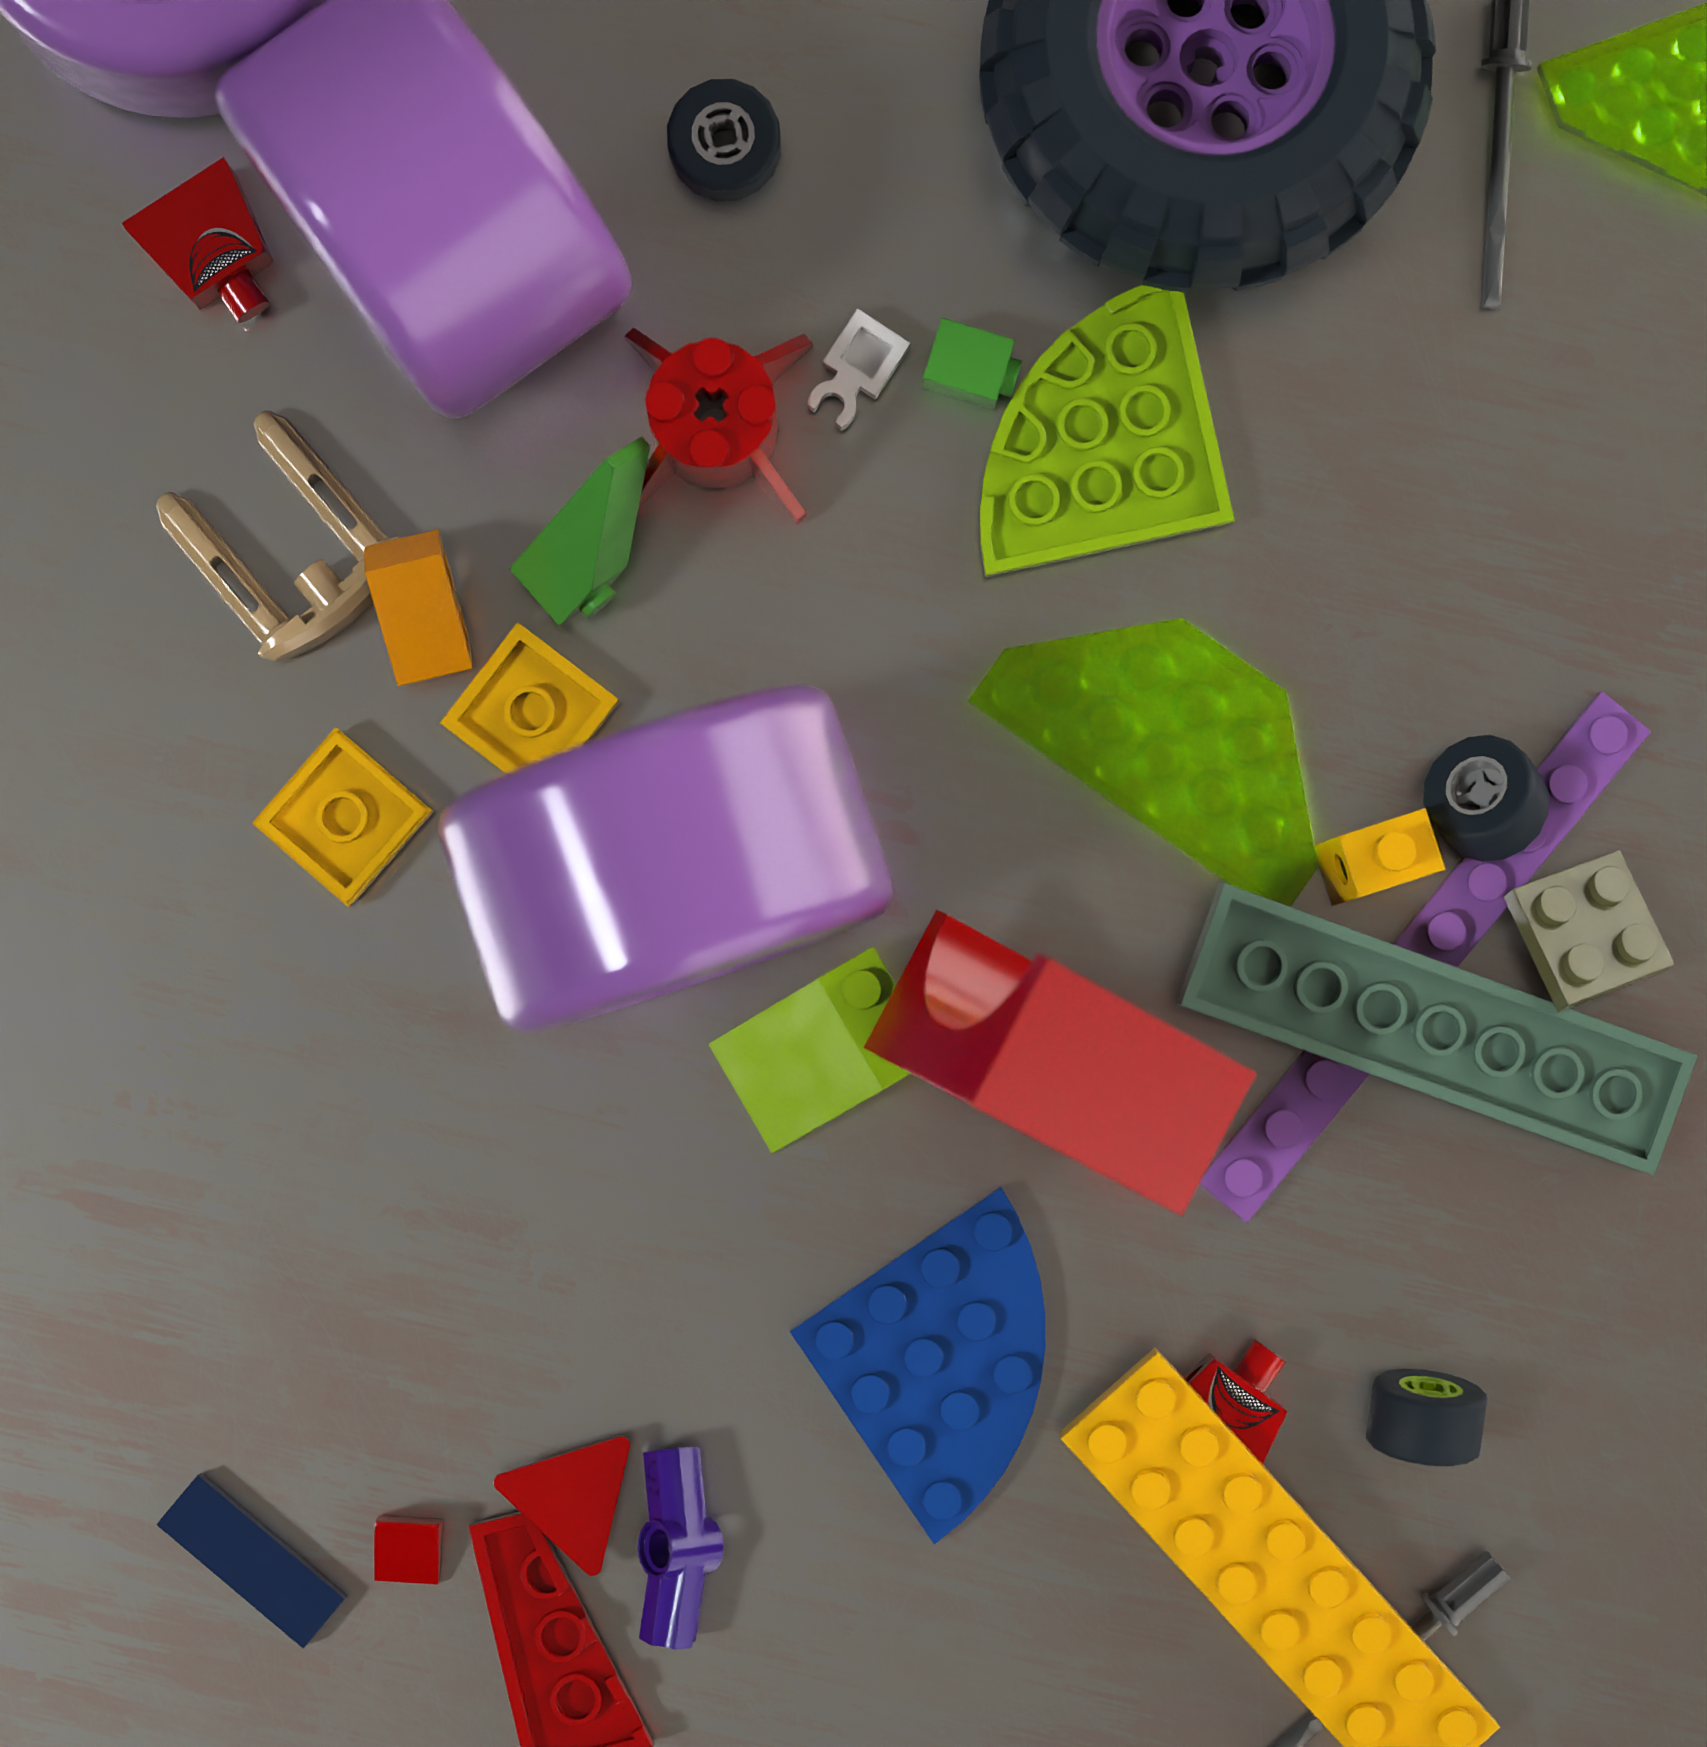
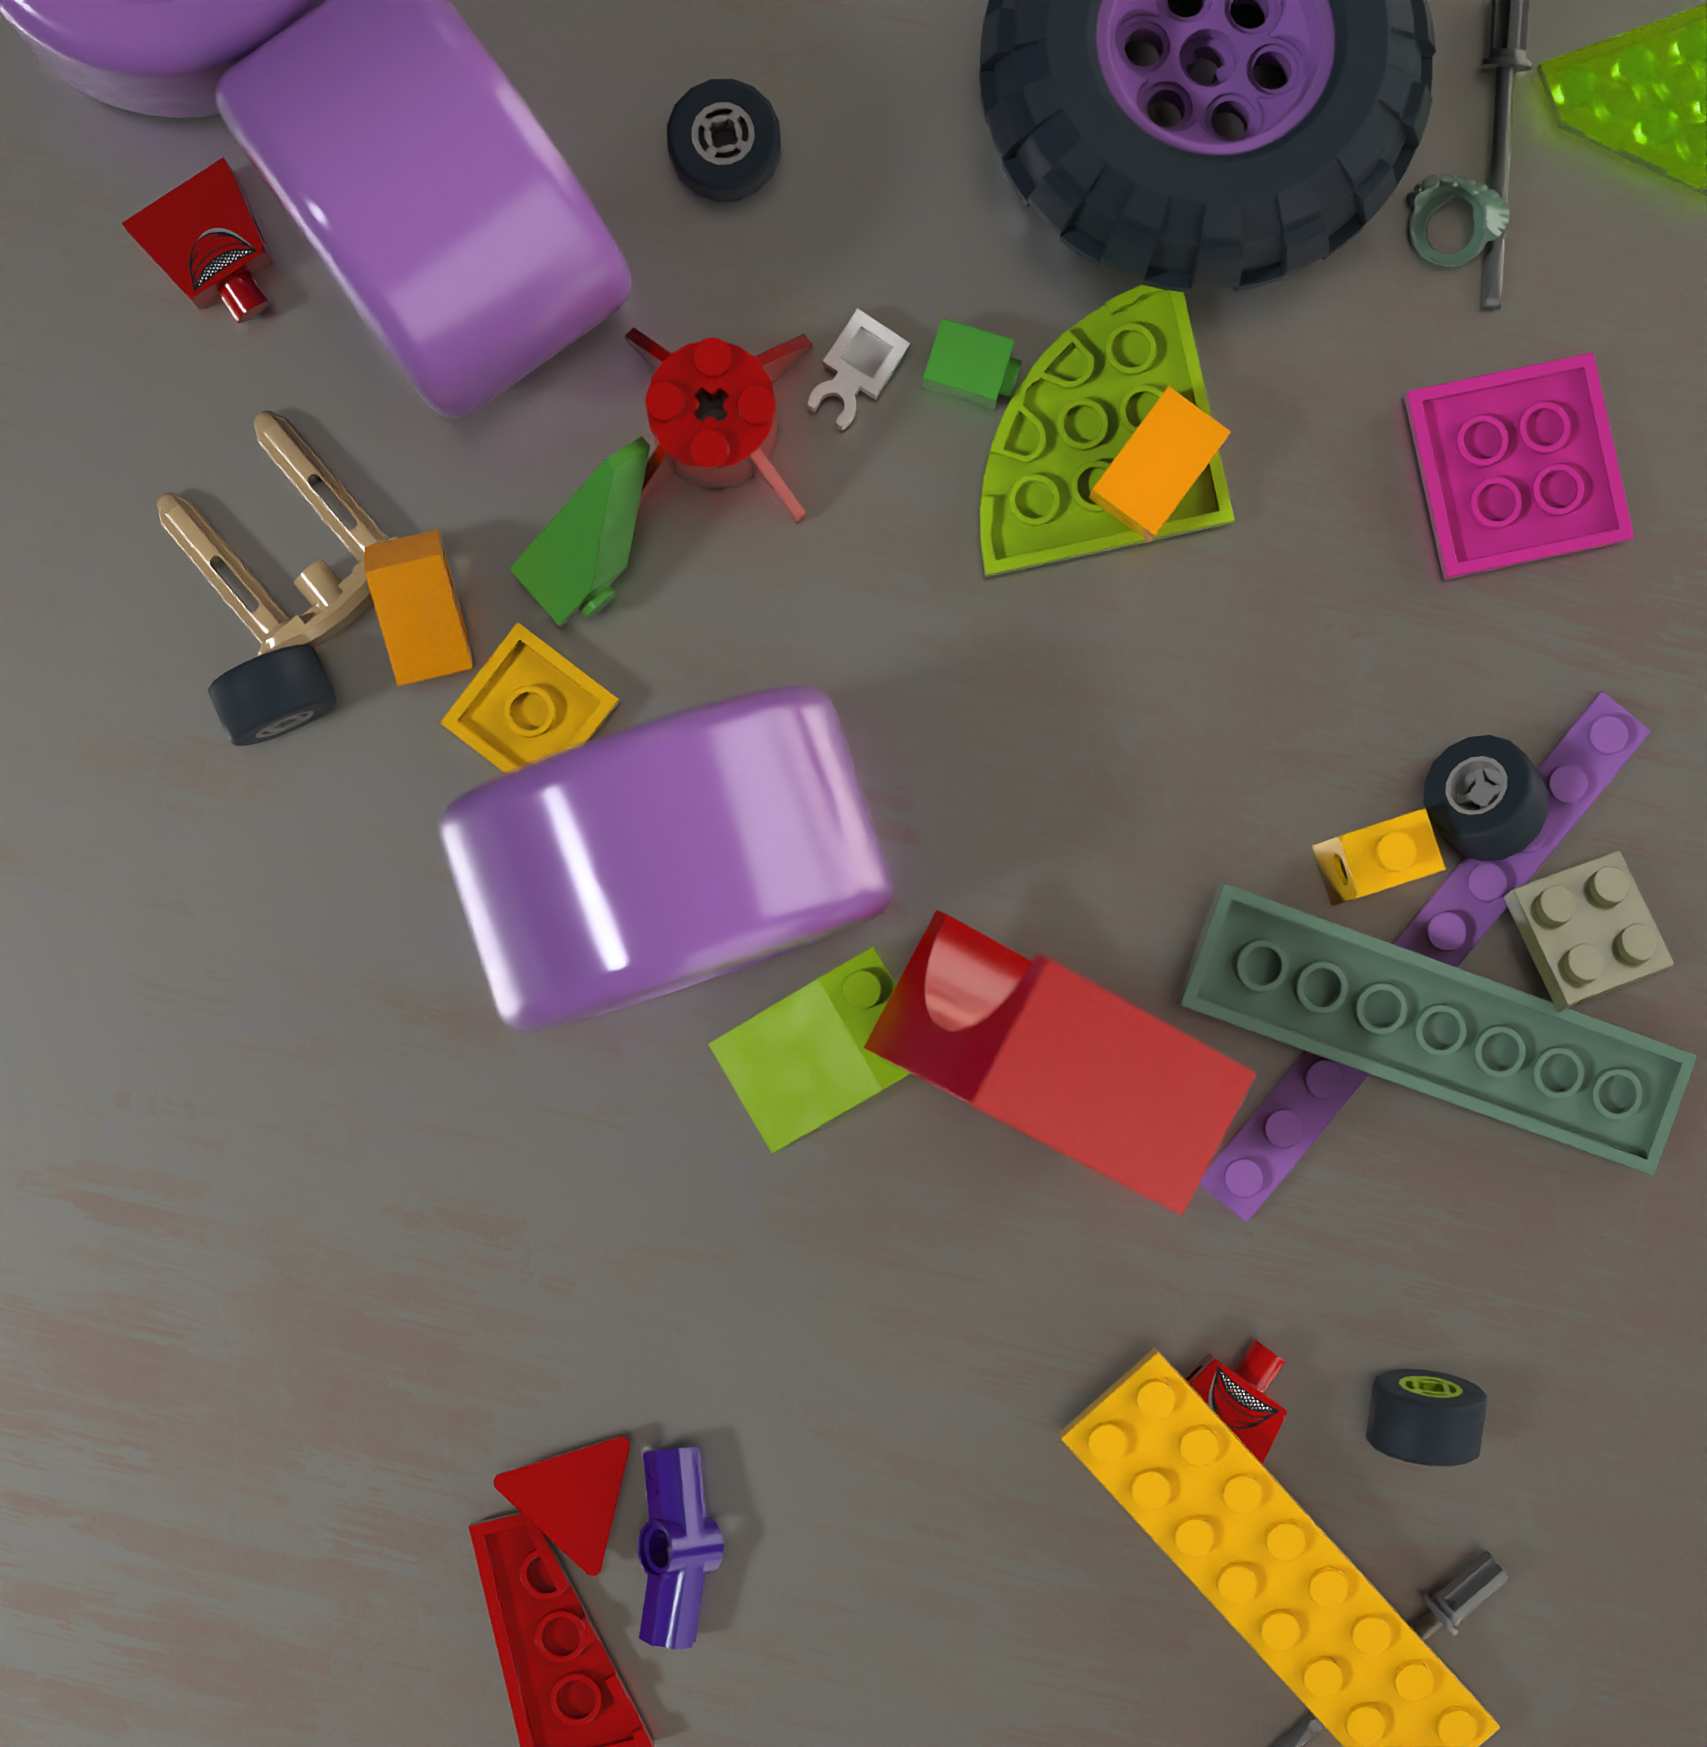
(251, 1560): dark blue tile -> none
(272, 695): none -> black wheel
(342, 817): yellow plate -> none
(407, 1549): red slope -> none
(940, 1360): blue plate -> none
(1159, 464): none -> light orange panel
(1171, 739): clear neon green plate -> none
(1489, 215): none -> sand green piece
(1518, 466): none -> dark pink plate

